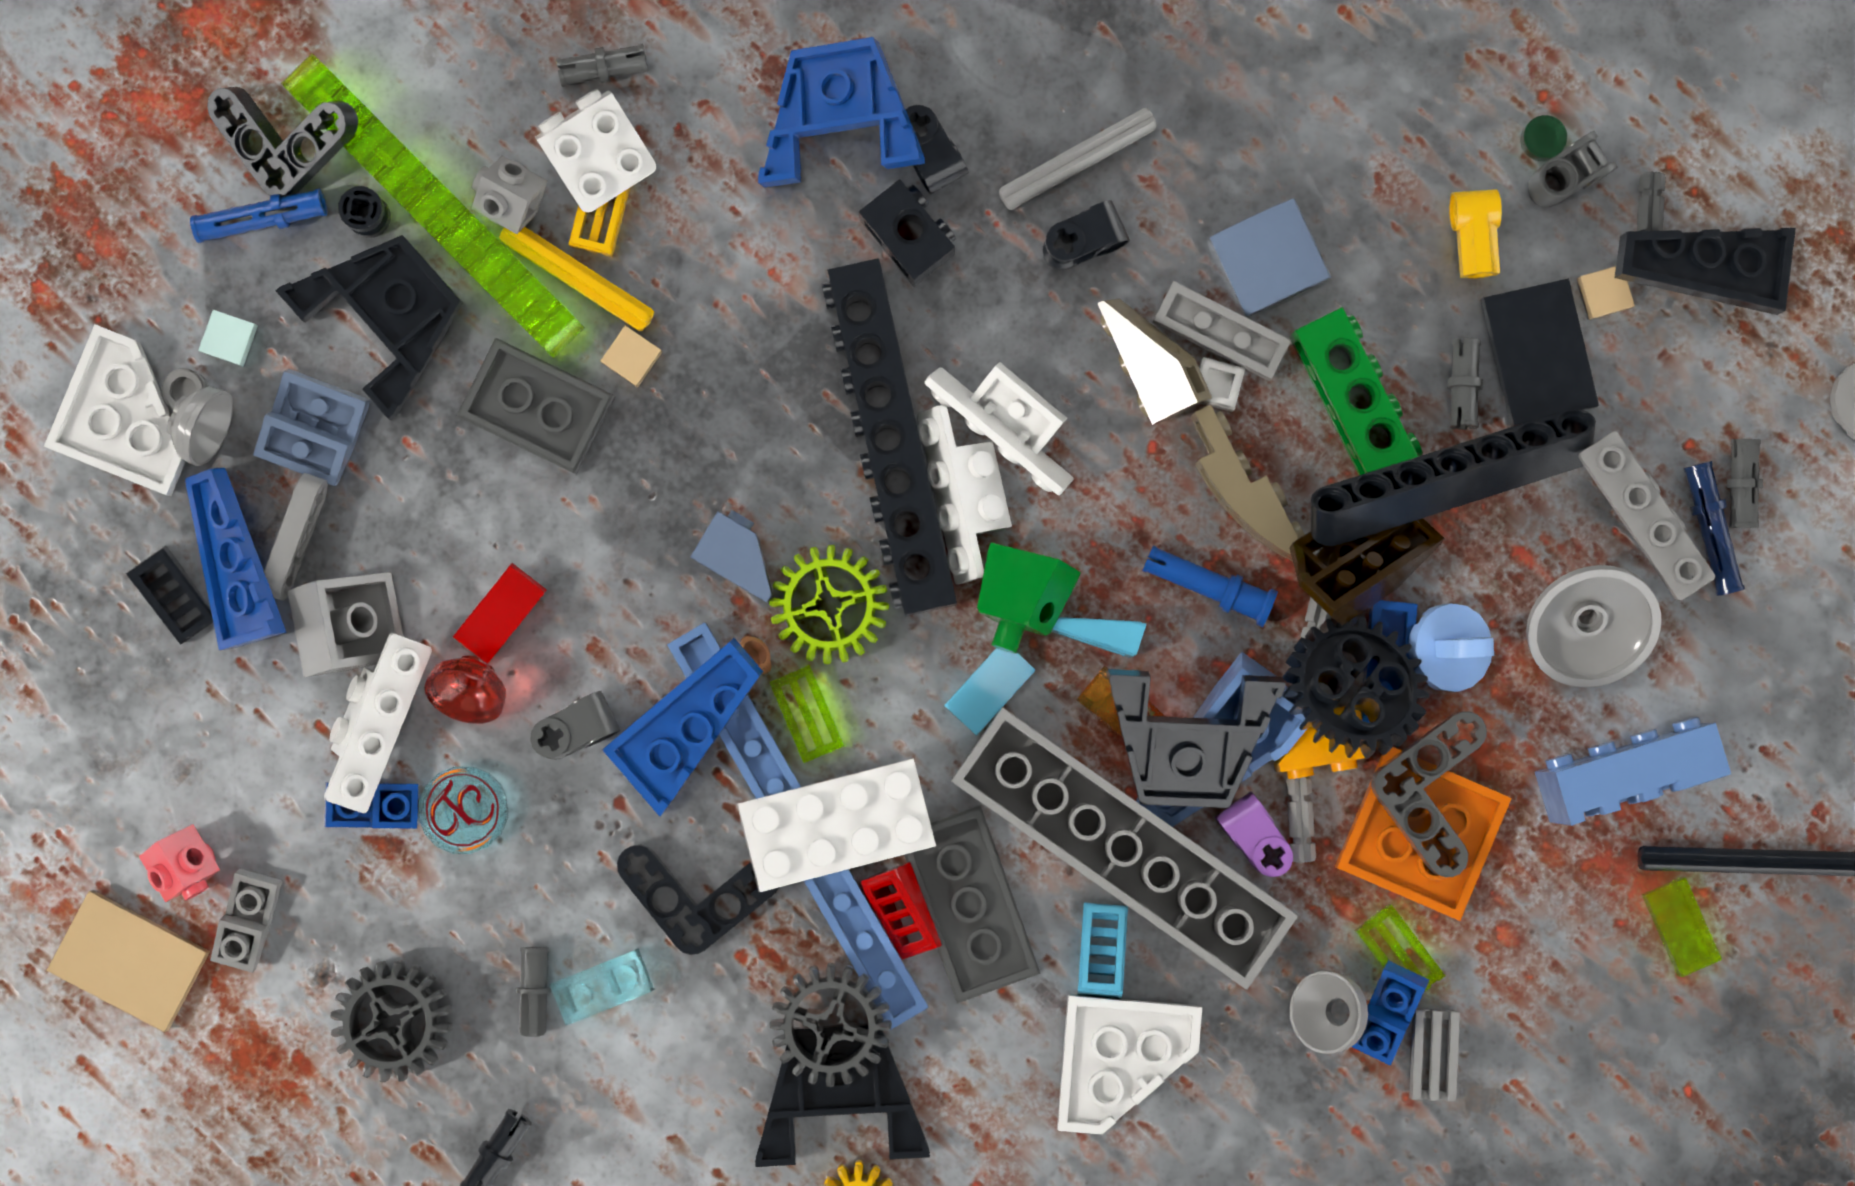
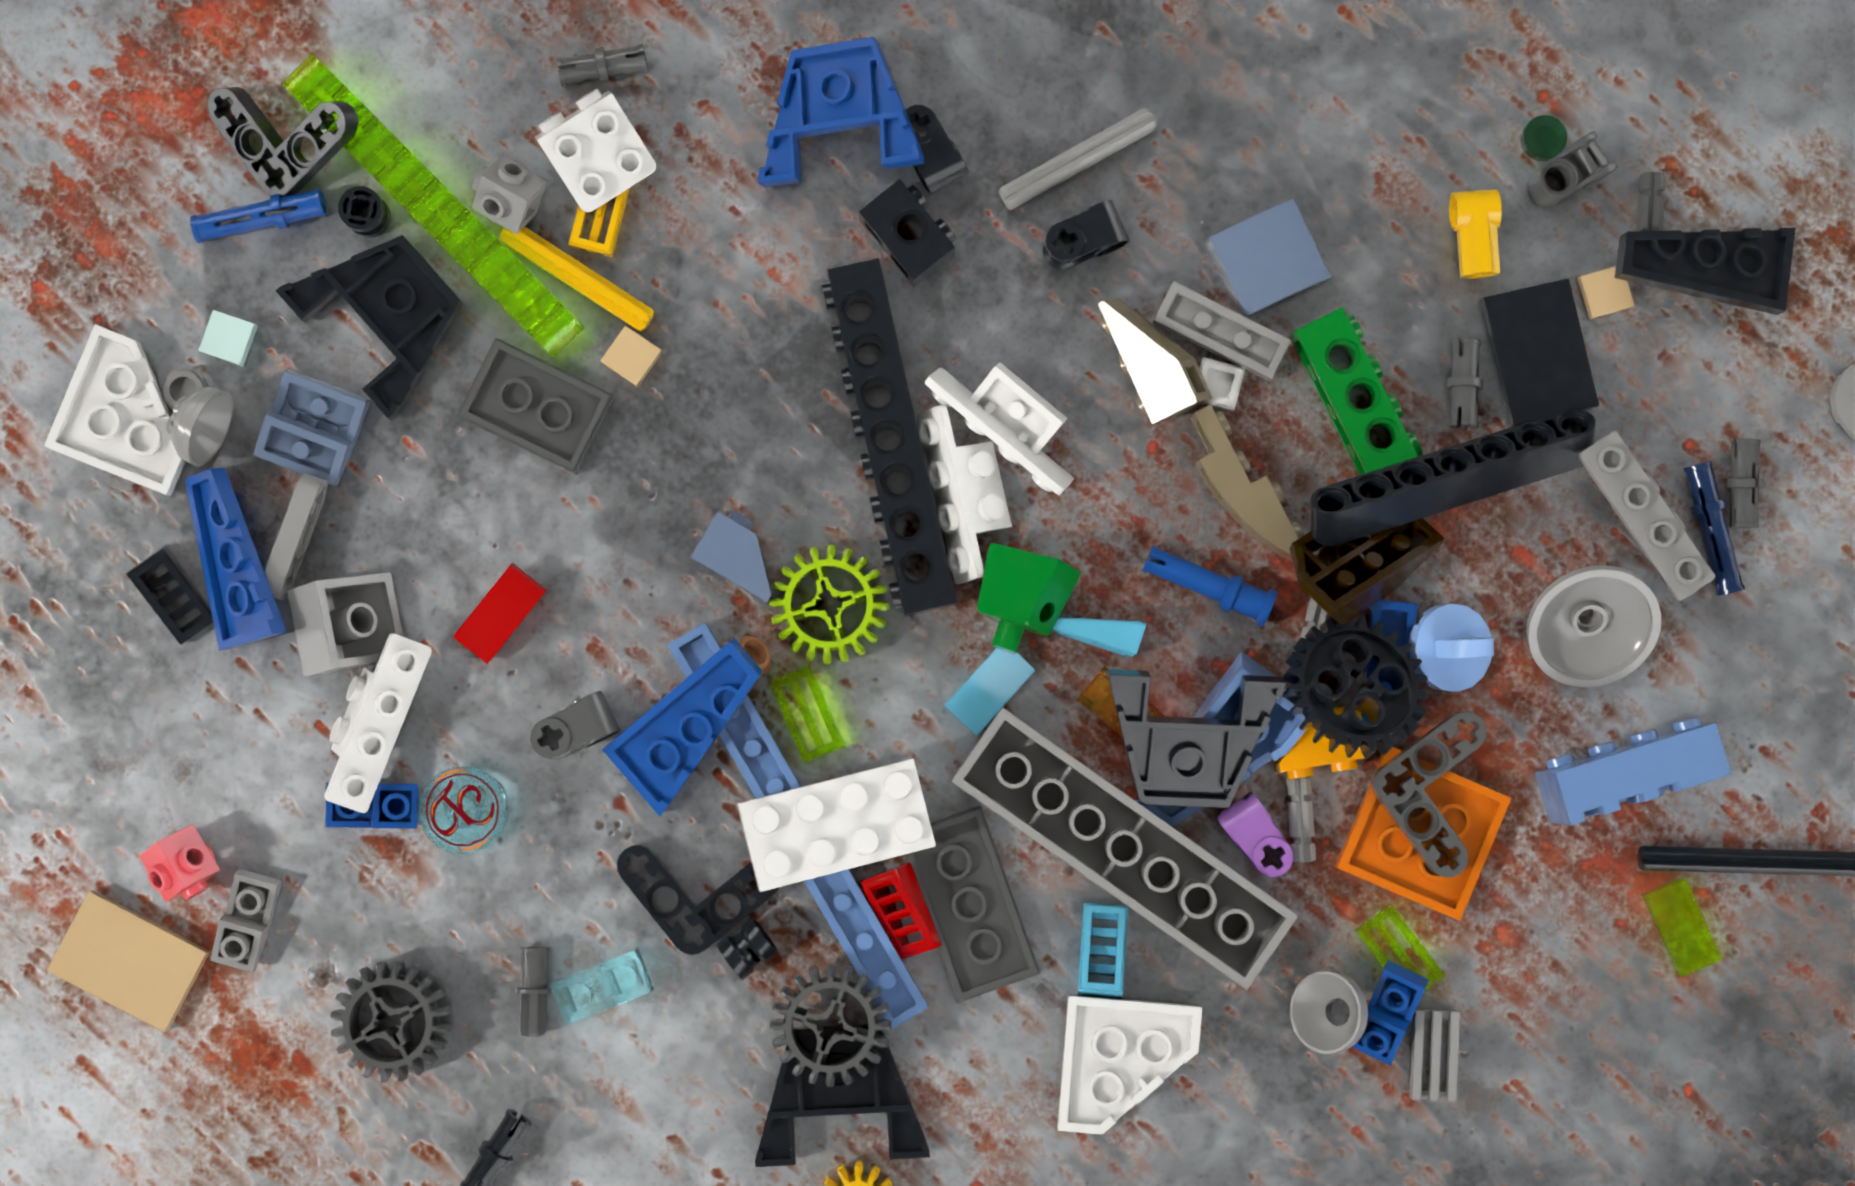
(464, 697): clear red piece -> none
(740, 956): none -> black wheel

